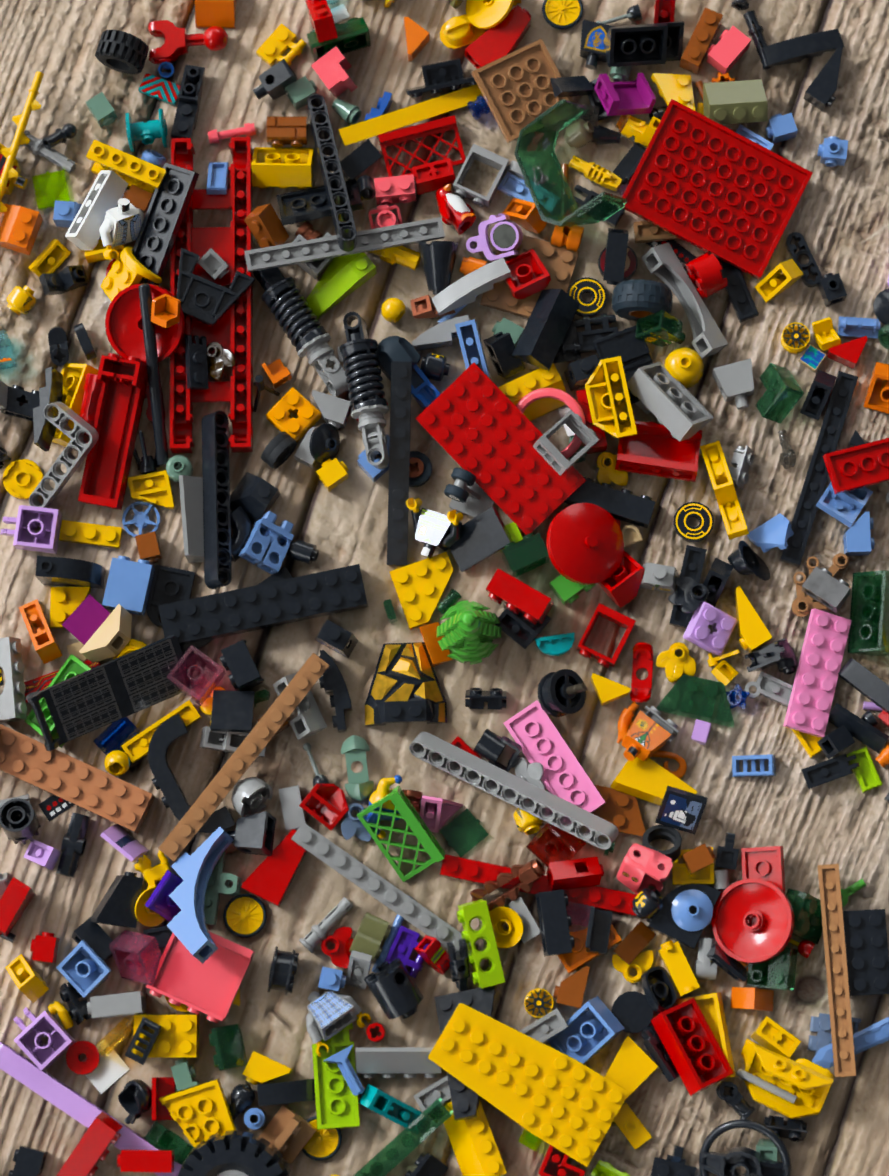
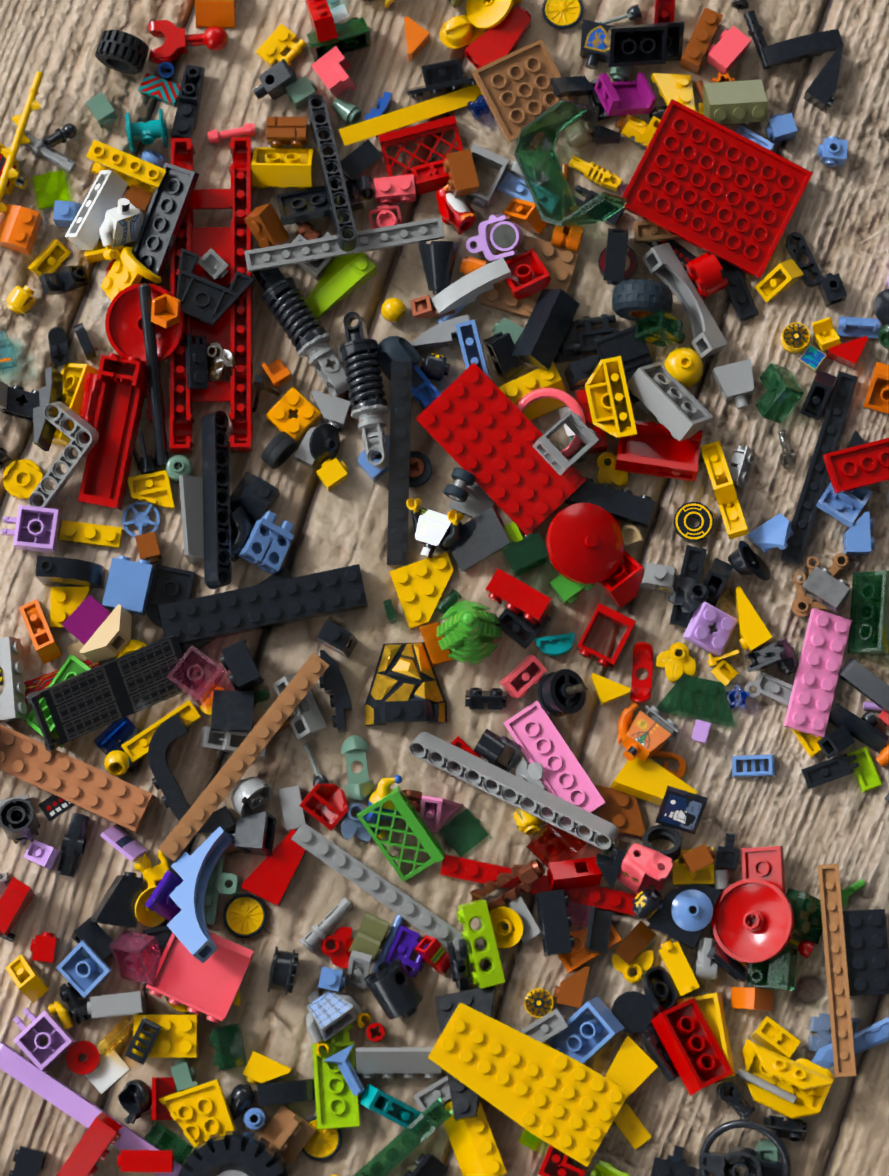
(217, 178): medium blue tile -> none
(303, 551): black brick -> none
(399, 255): yellow piece -> none
(462, 173): none -> dark orange brick
(523, 676): none -> coral brick
(590, 286): black tile -> none
(611, 865): none -> black slope
(629, 164): black panel -> none

